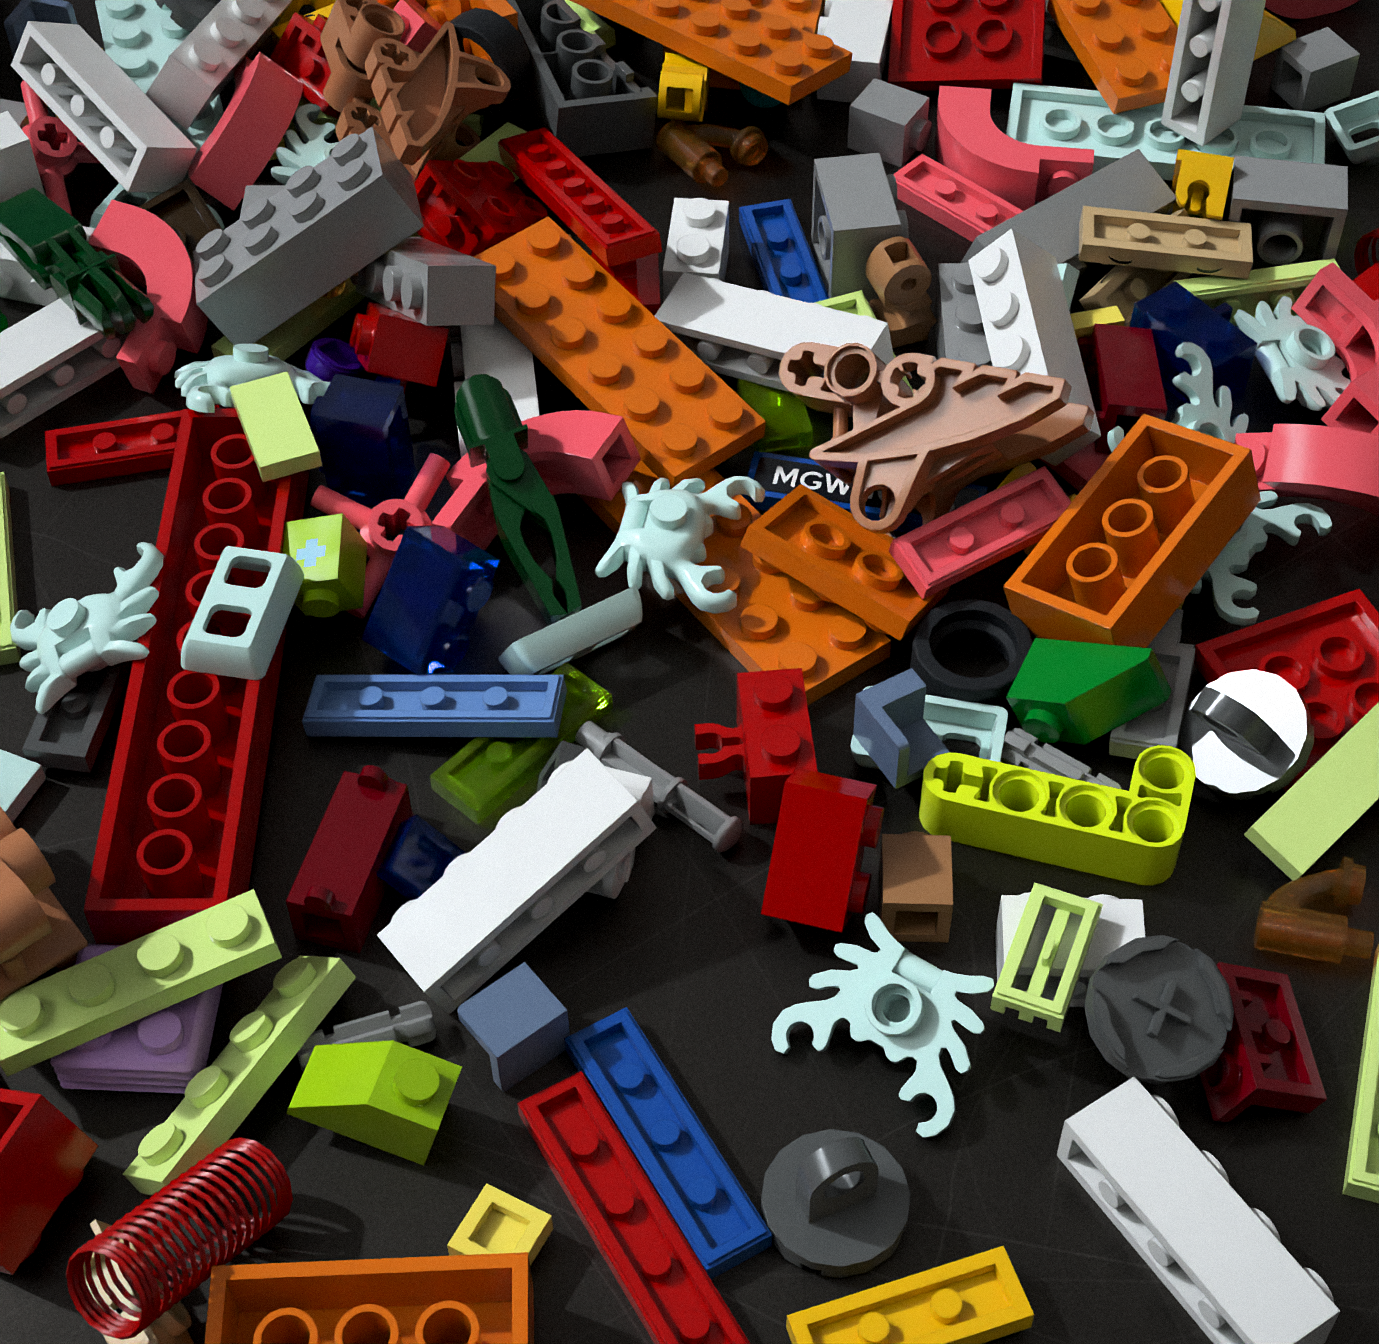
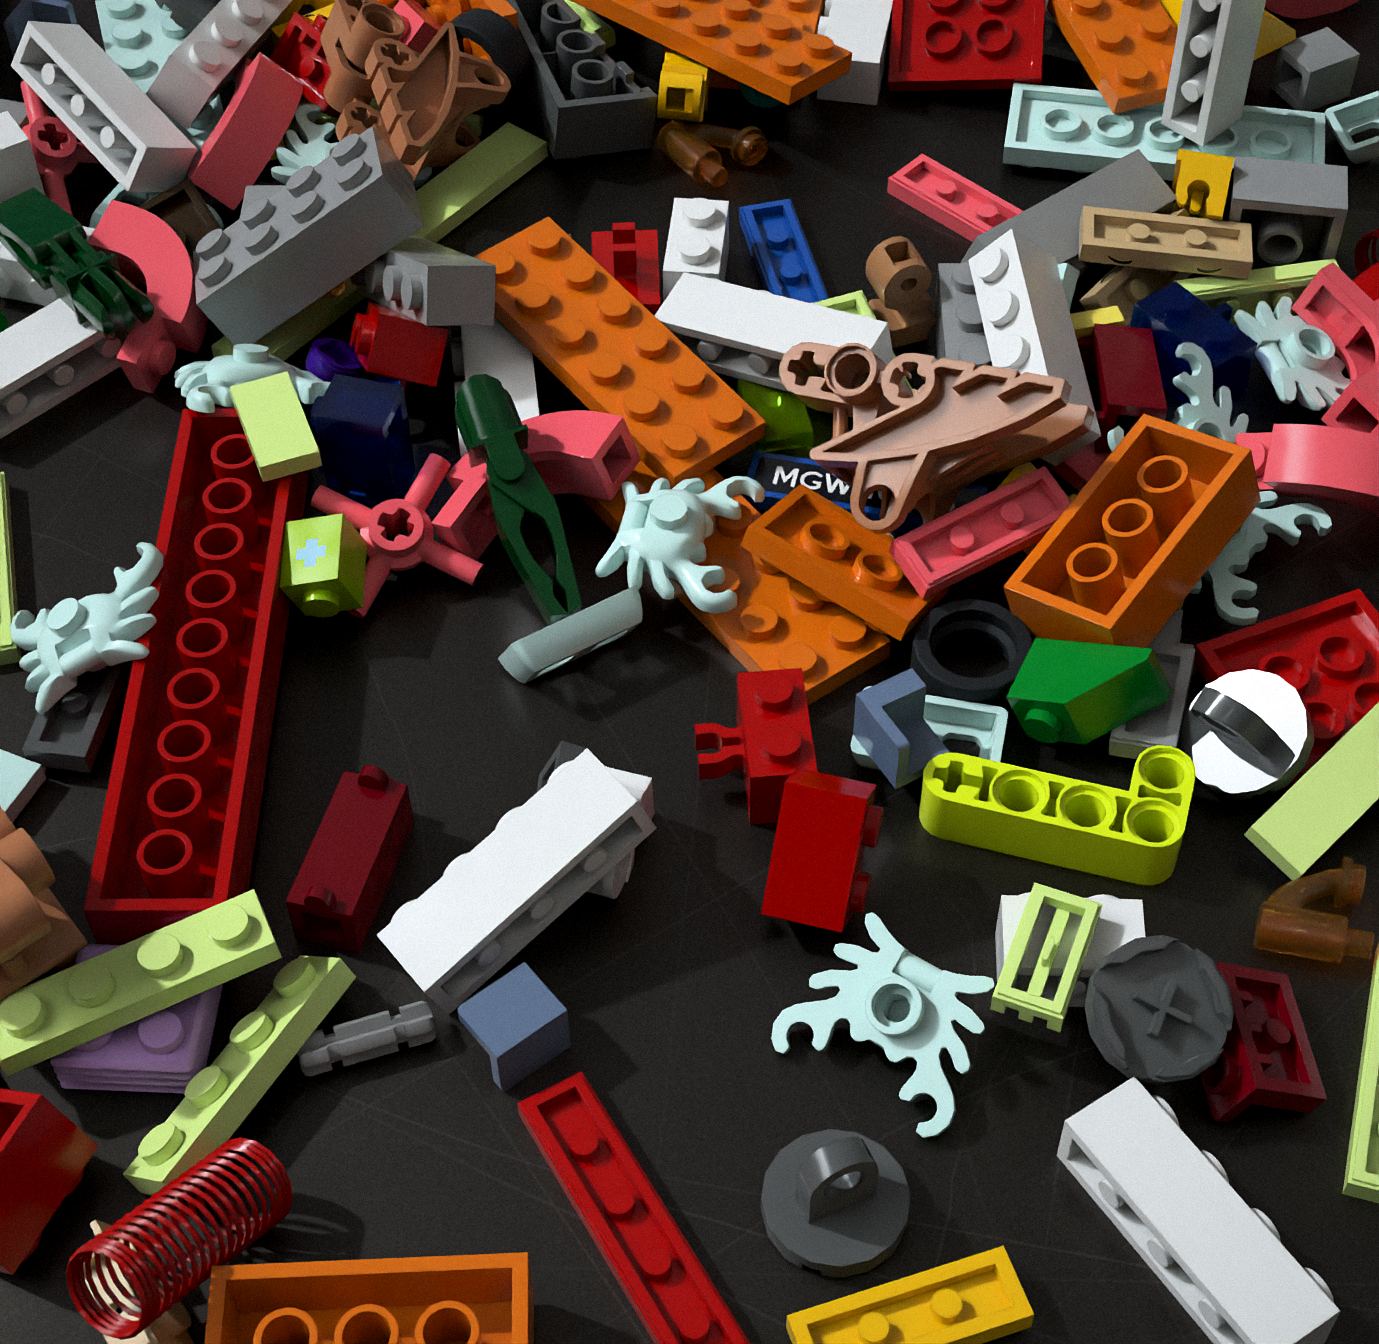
(112, 448): red tile -> none
(268, 605): light aqua piece -> none
(377, 1095): lime slope -> none
(417, 858): clear blue plate -> none
(430, 599): clear blue brick -> none
(435, 706): medium blue tile -> none
(472, 205): red bracket -> none
(496, 767): clear neon green tile -> none
(501, 1225): light yellow plate -> none
(579, 197): red tile -> none
(668, 792): light grey piece -> none
(669, 1142): blue tile -> none
(850, 217): light grey brick -> none
(889, 122): light grey brick -> none
(916, 886): medium nougat brick -> none
(1004, 166): coral arch -> none
(1022, 751): light grey axle -> none

